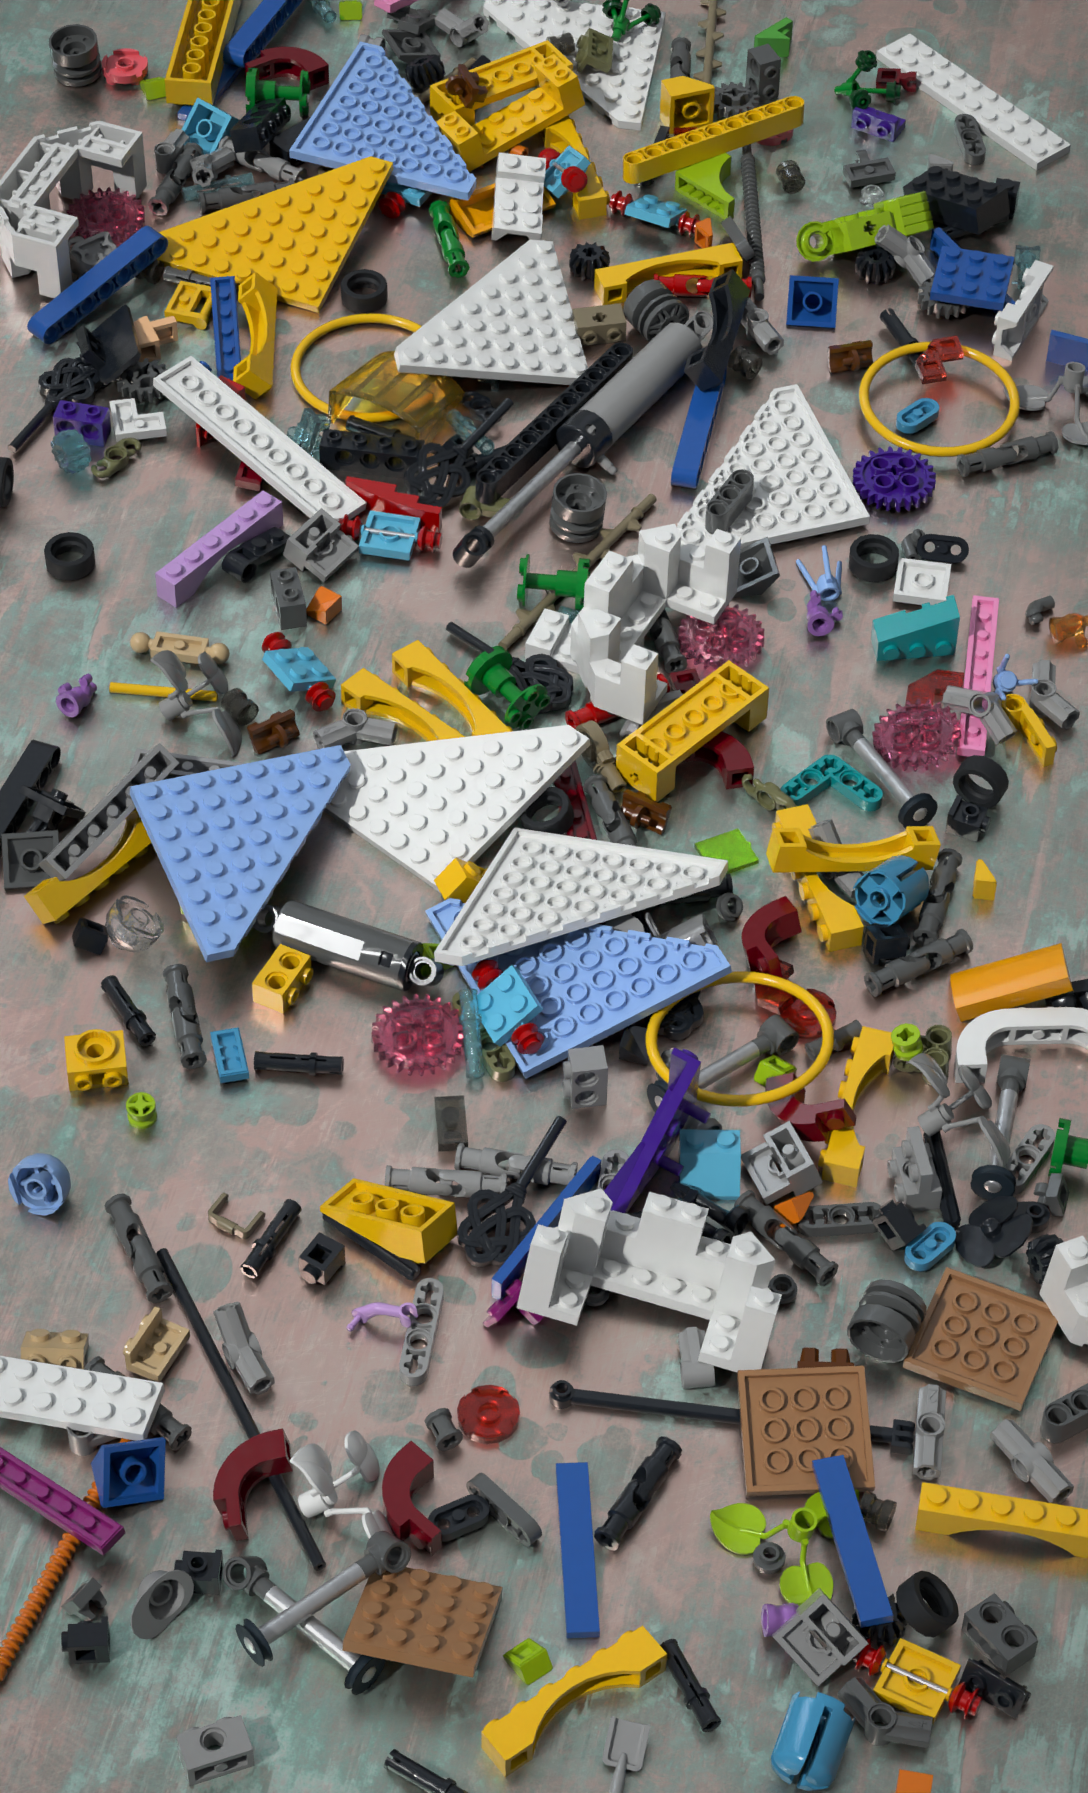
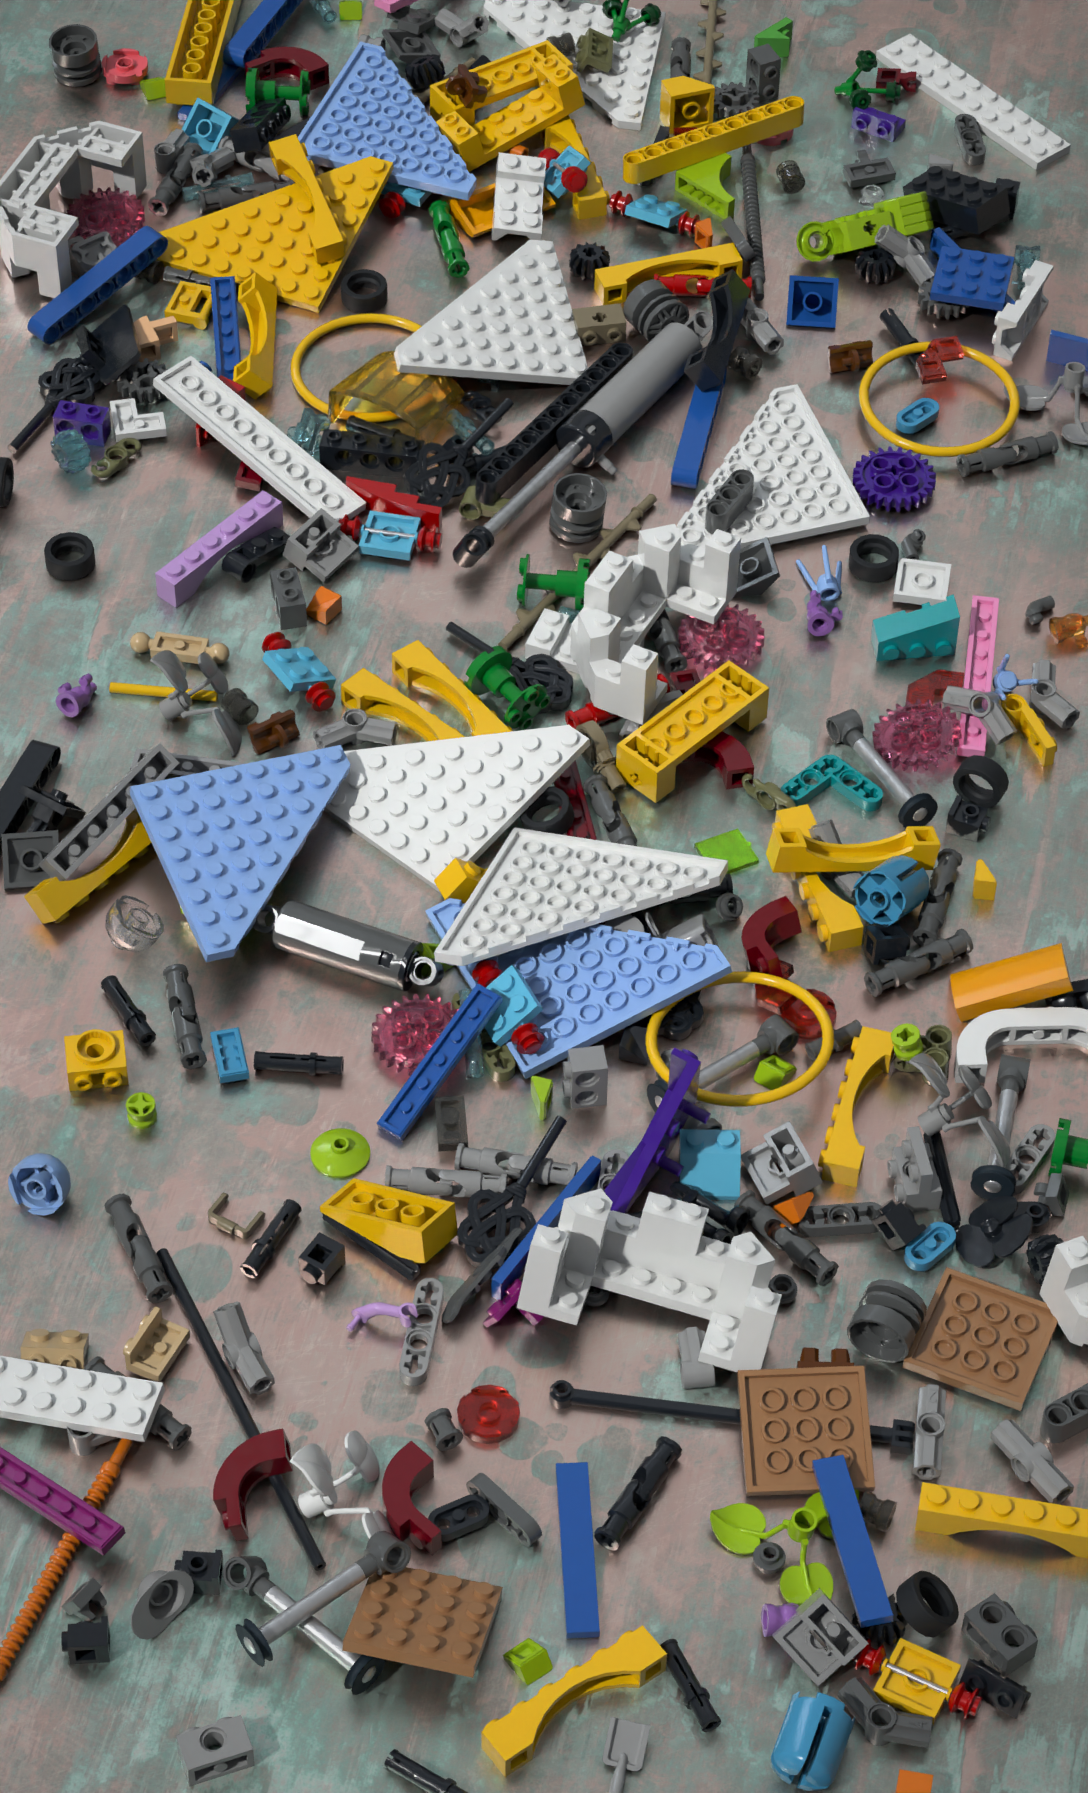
(90, 936): black slope -> none
(130, 1472): blue slope -> none
(282, 979): yellow brick -> none
(290, 160): none -> yellow arch
(337, 1161): none -> lime dish
(439, 1062): none -> blue tile
(478, 1277): none -> dark grey piece
(542, 1095): none -> lime slope
(645, 812): reddish brown hips -> none
(809, 1121): dark red arch -> none
(942, 548): black plate -> none

